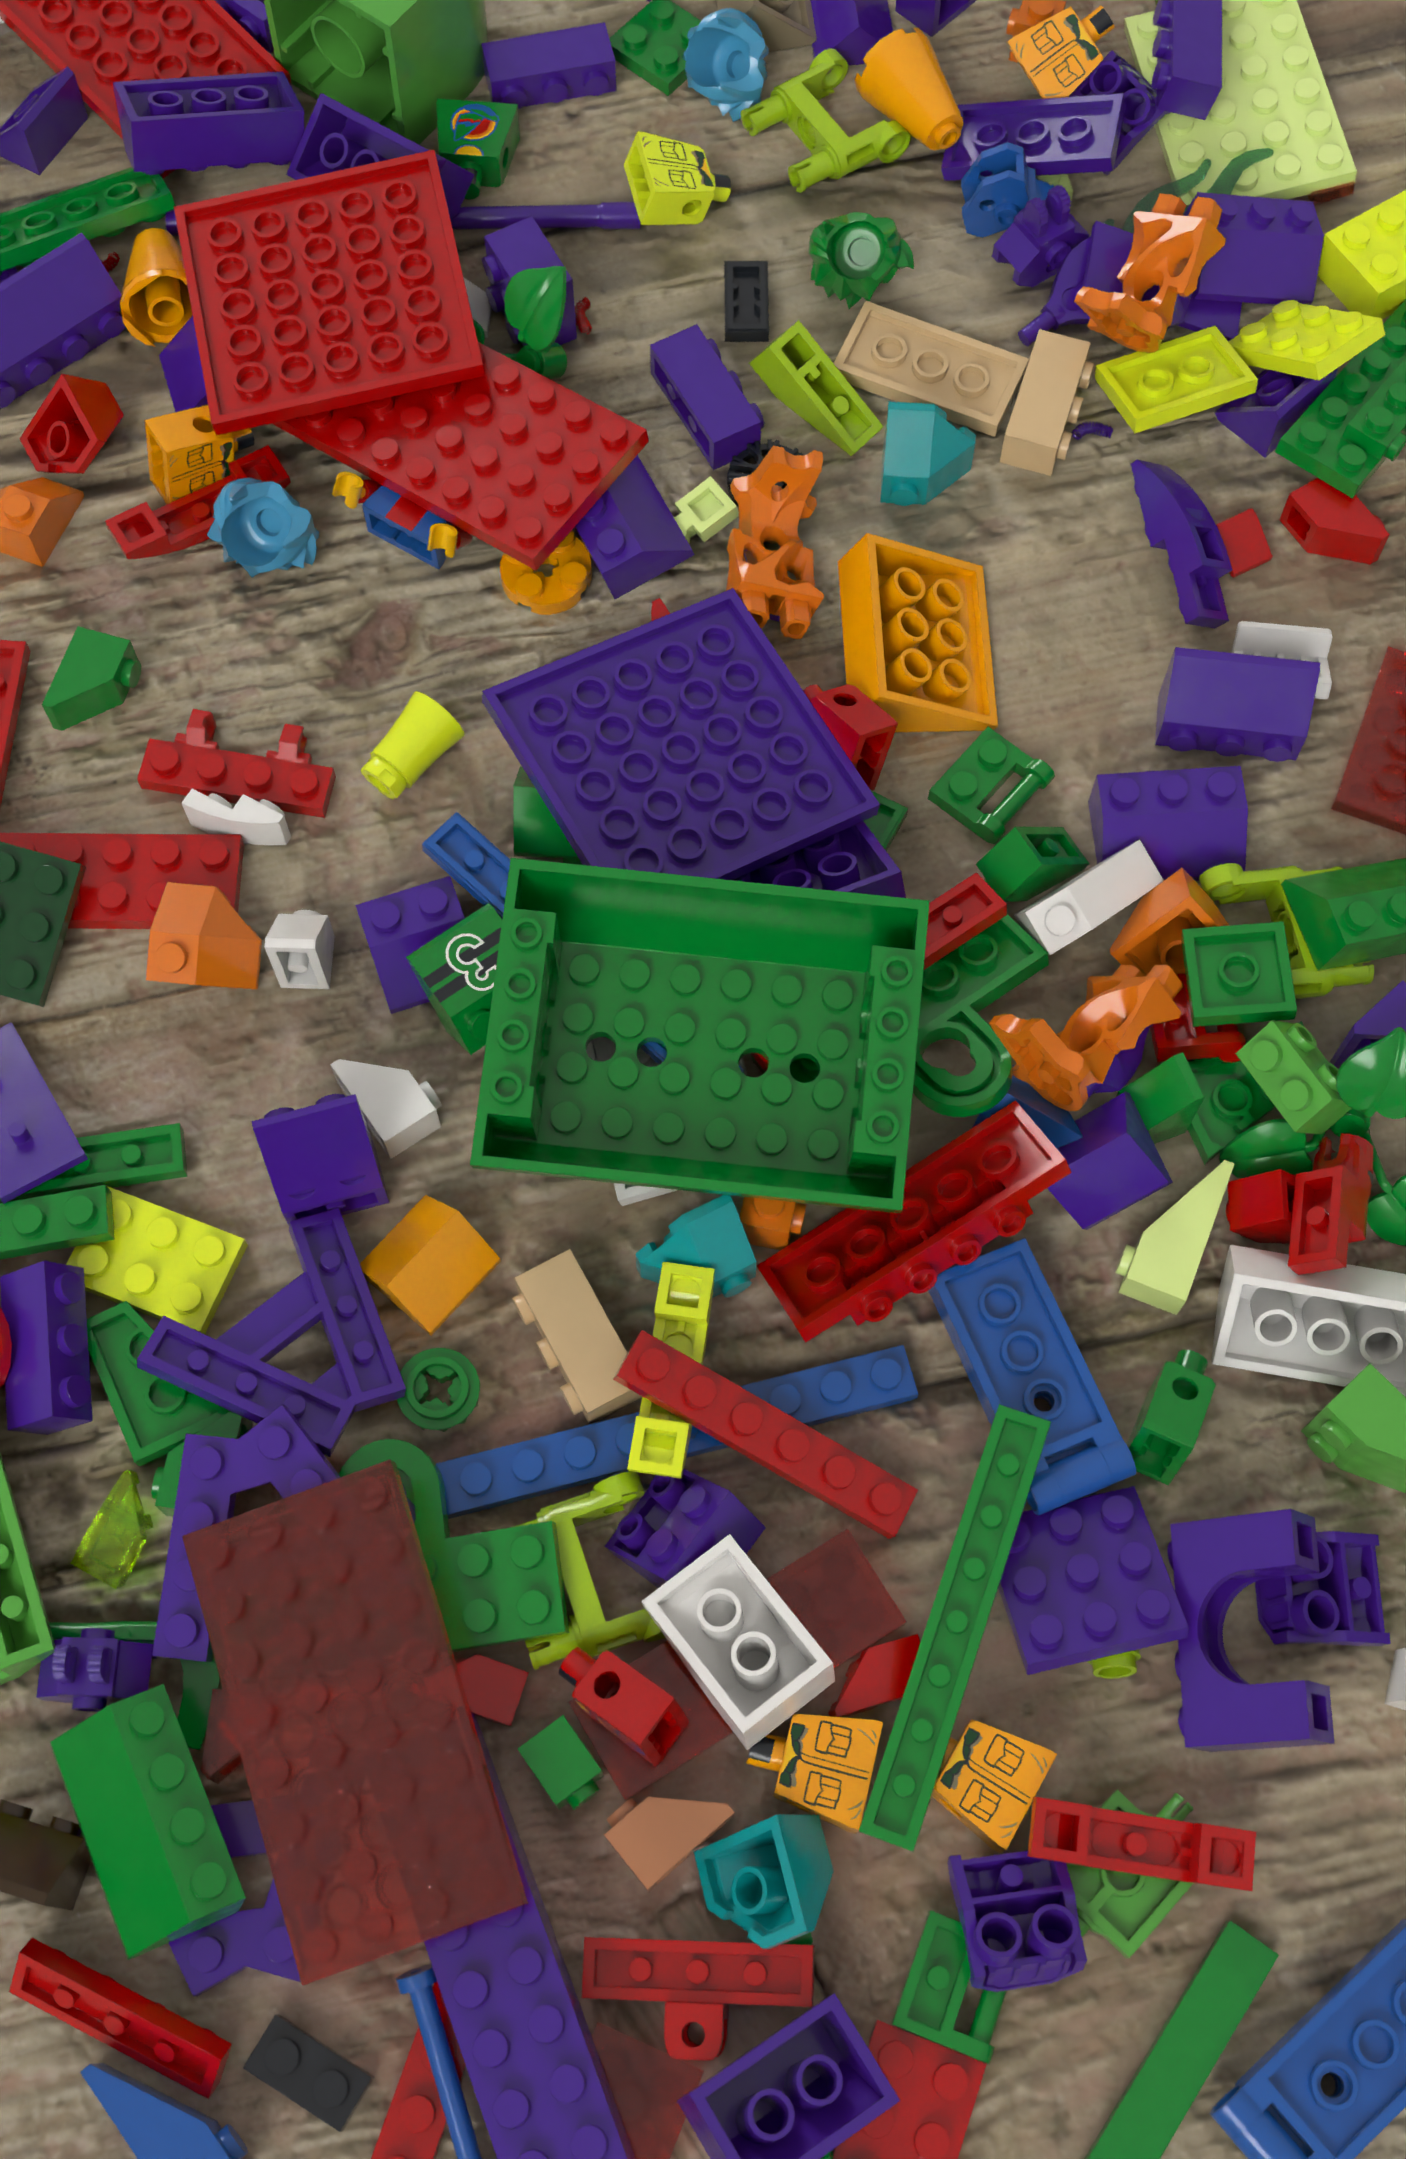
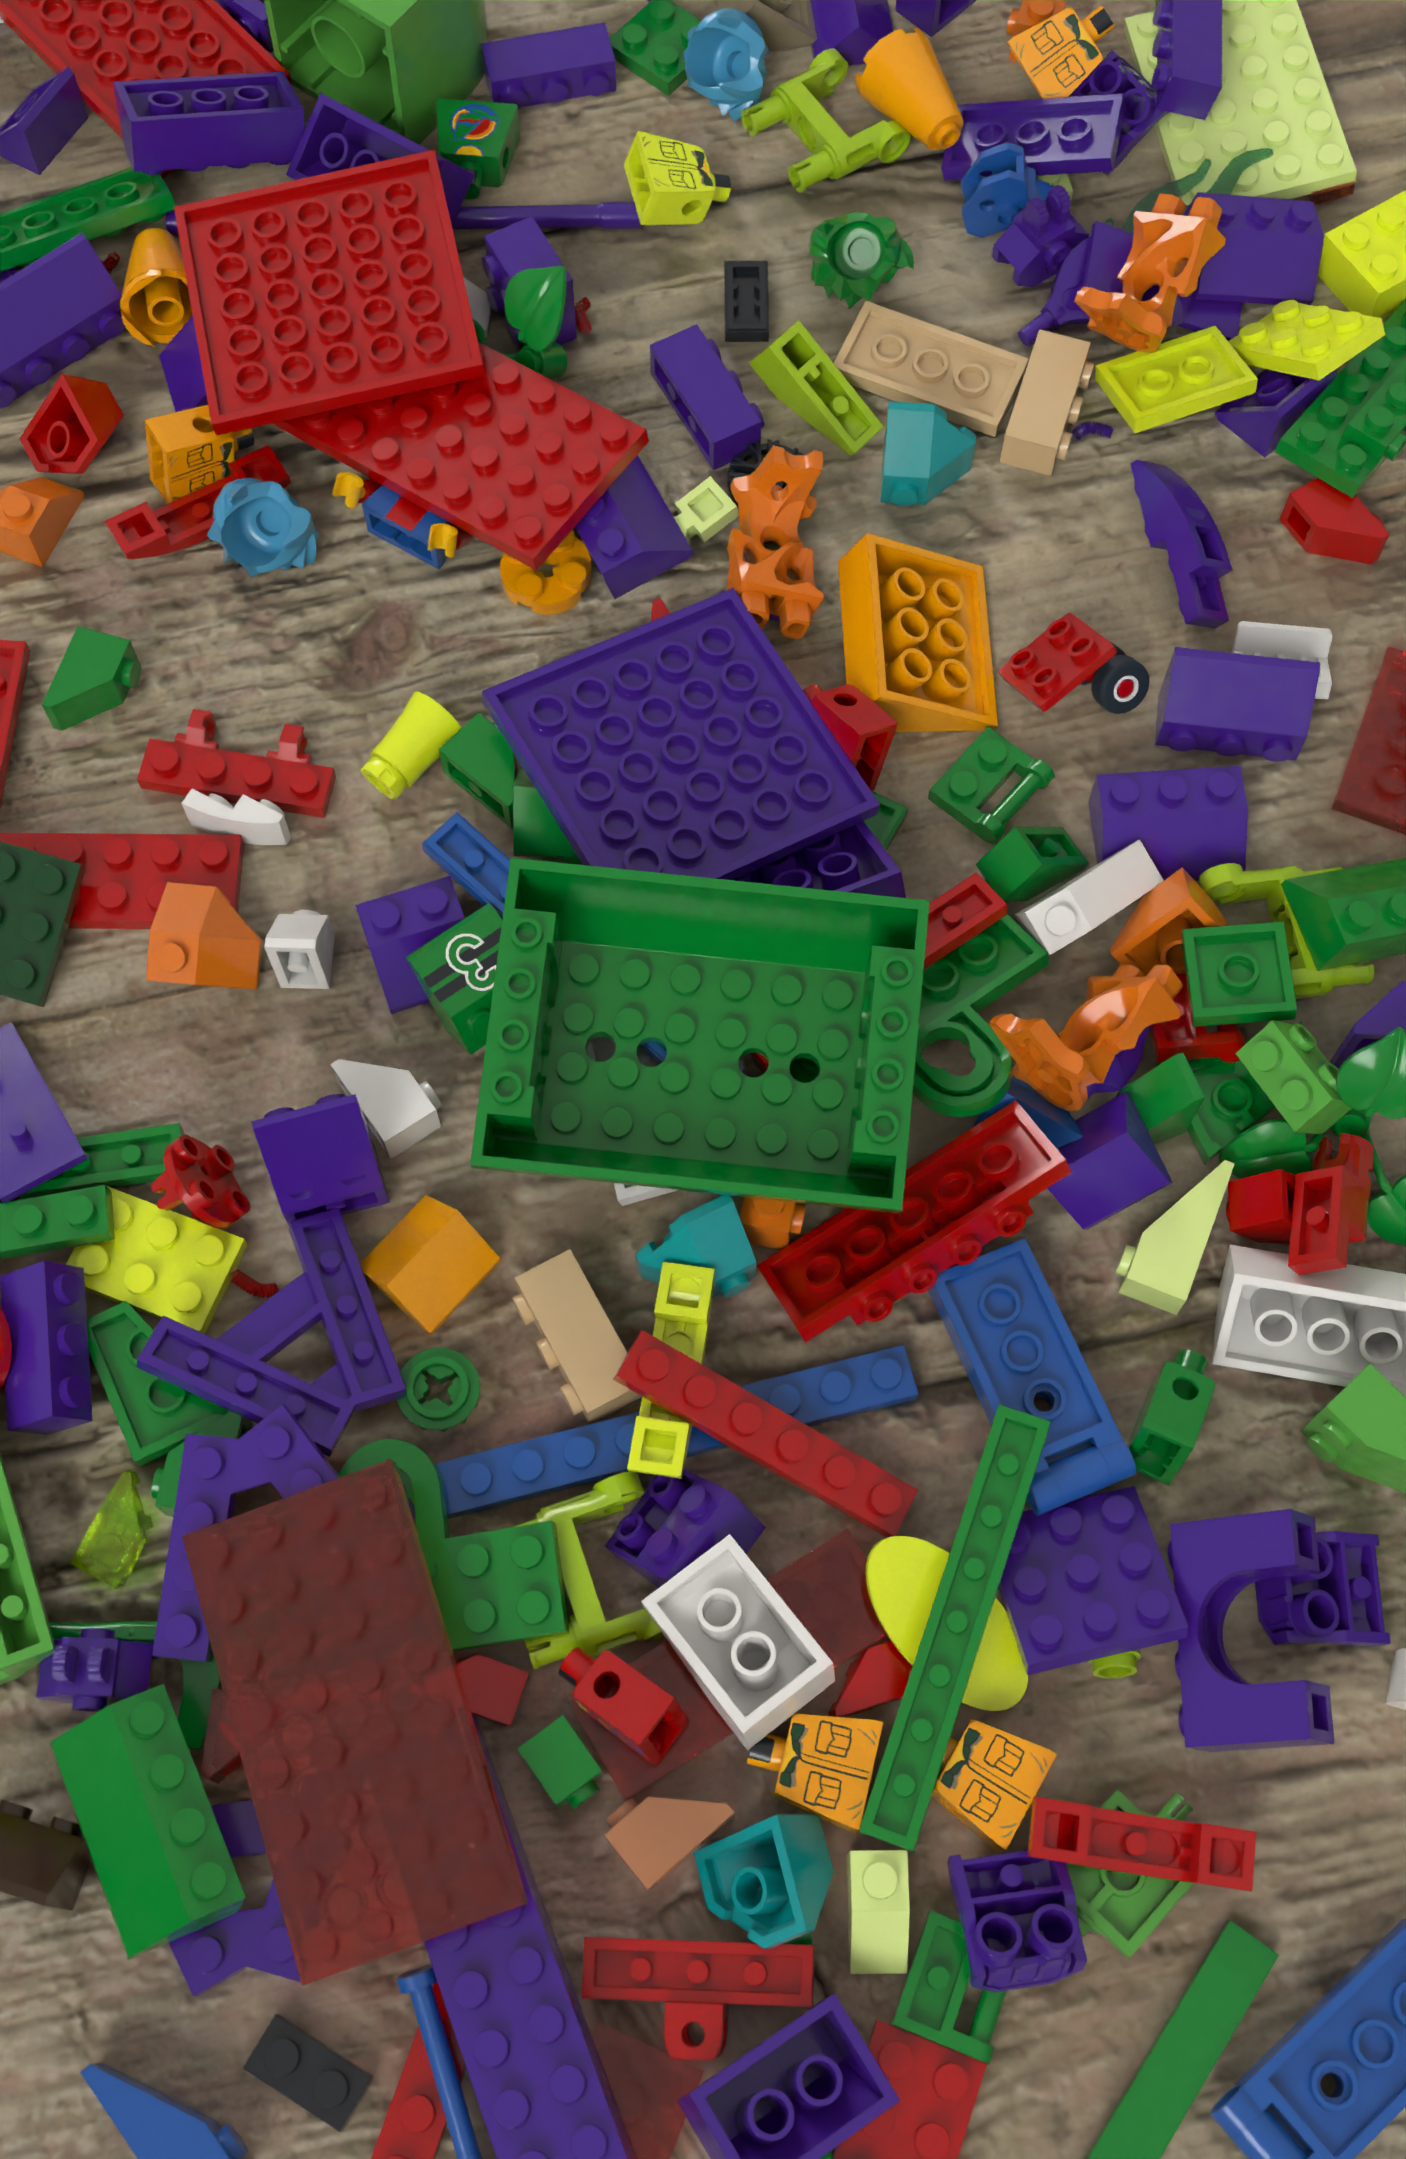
(120, 2017): red plate -> none
(202, 1181): none -> red plate
(251, 1288): none -> red leg
(482, 765): none -> green slope
(878, 1911): none -> yellowish green slope
(902, 1587): none -> neon yellow shield
(1075, 655): none -> red plate
(1244, 542): red slope -> none

